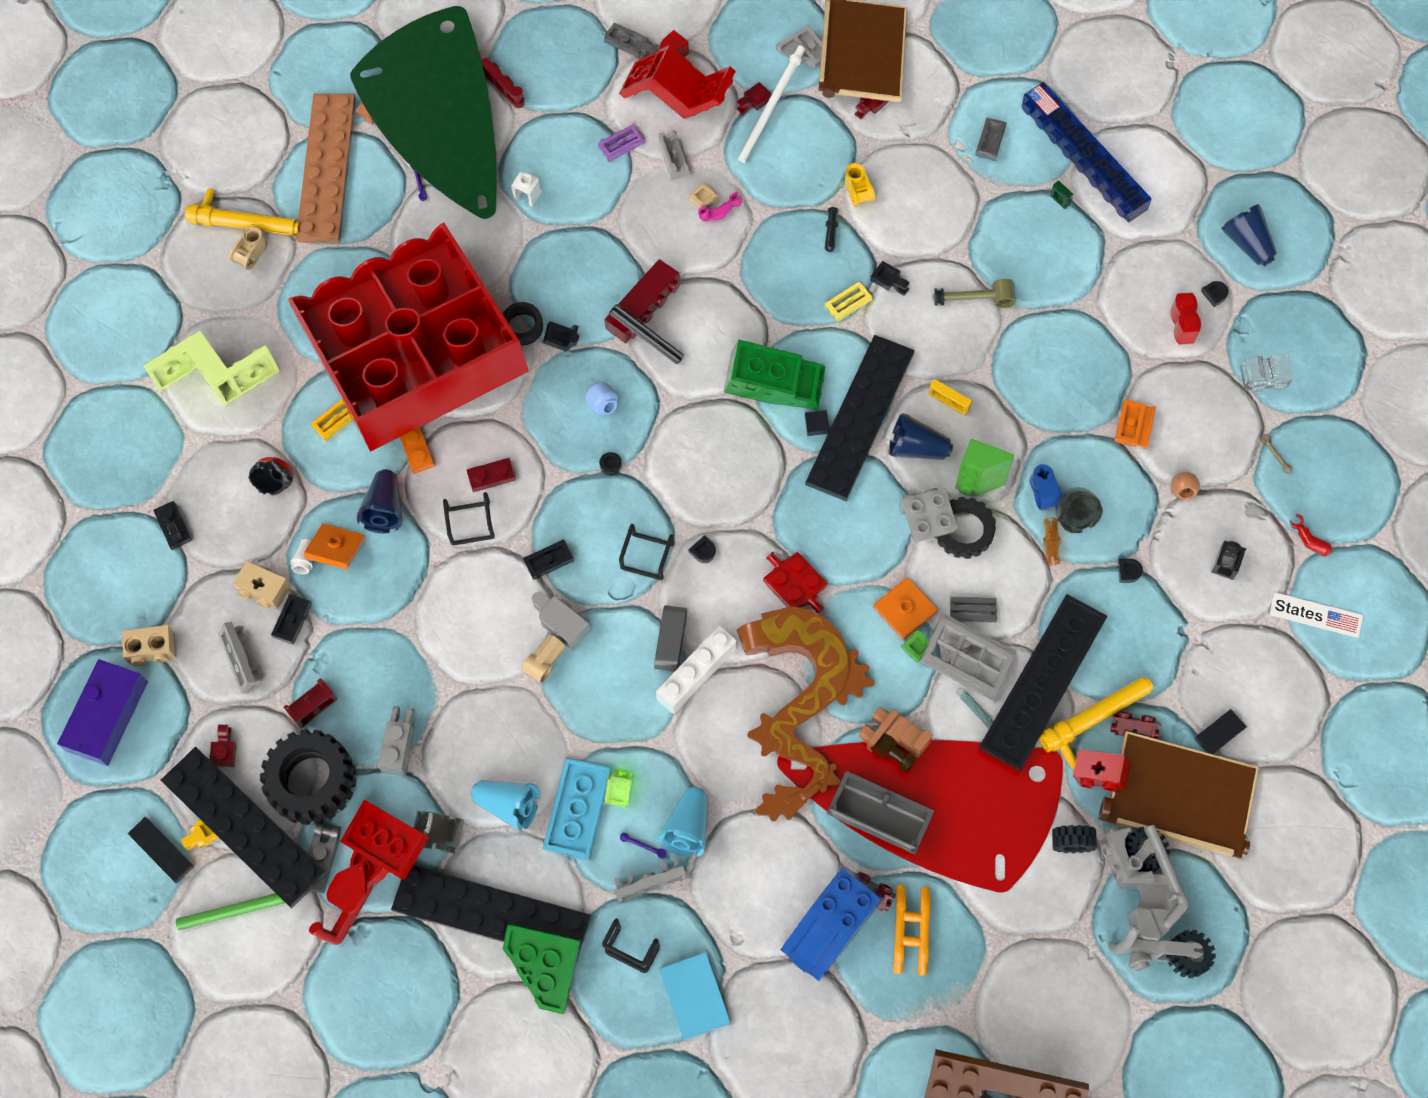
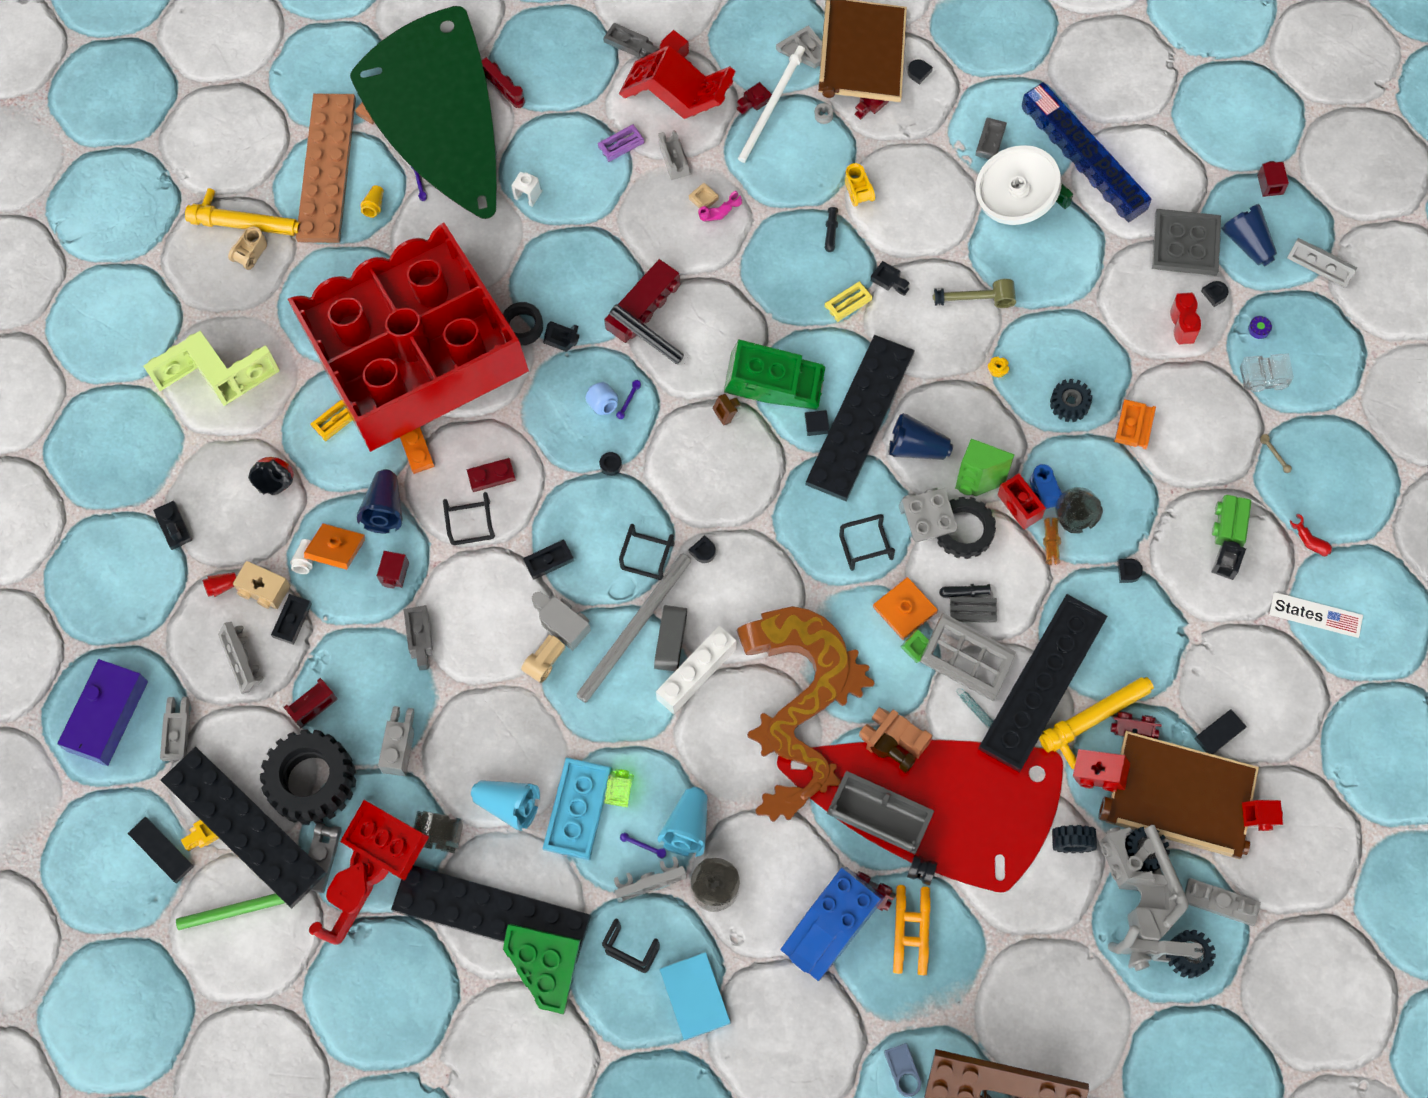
(149, 639): tan brick -> none
(175, 730): none -> light grey hinge
(218, 583): none -> red cone
(223, 752): dark red plate -> none
(372, 202): none -> yellow cone
(392, 569): none -> dark red brick
(418, 635): none -> flat silver hinge
(633, 628): none -> light grey axle
(636, 385): none -> dark purple hinge
(723, 895): none -> clear smoke brick
(725, 408): none -> reddish brown tile
(795, 582): red plate -> none
(823, 119): none -> light grey bush
(851, 562): none -> black piece
(900, 1064): none -> sand blue piece
(919, 70): none -> black tile
(922, 870): none -> black wheel
(950, 397): yellow tile -> none
(956, 591): none -> black piece
(994, 370): none -> yellow plate
(1018, 185): none -> white dish
(1021, 501): none -> red brick
(1071, 411): none -> black bush
(1185, 485): nougat piece -> none
(1186, 242): none -> dark grey plate
(1222, 902): none -> light grey plate
(1232, 520): none -> bright green brick
(1260, 327): none -> dark purple tile
(1262, 814): none -> red brick
(1273, 178): none -> dark red brick
(1322, 262): none -> light grey plate

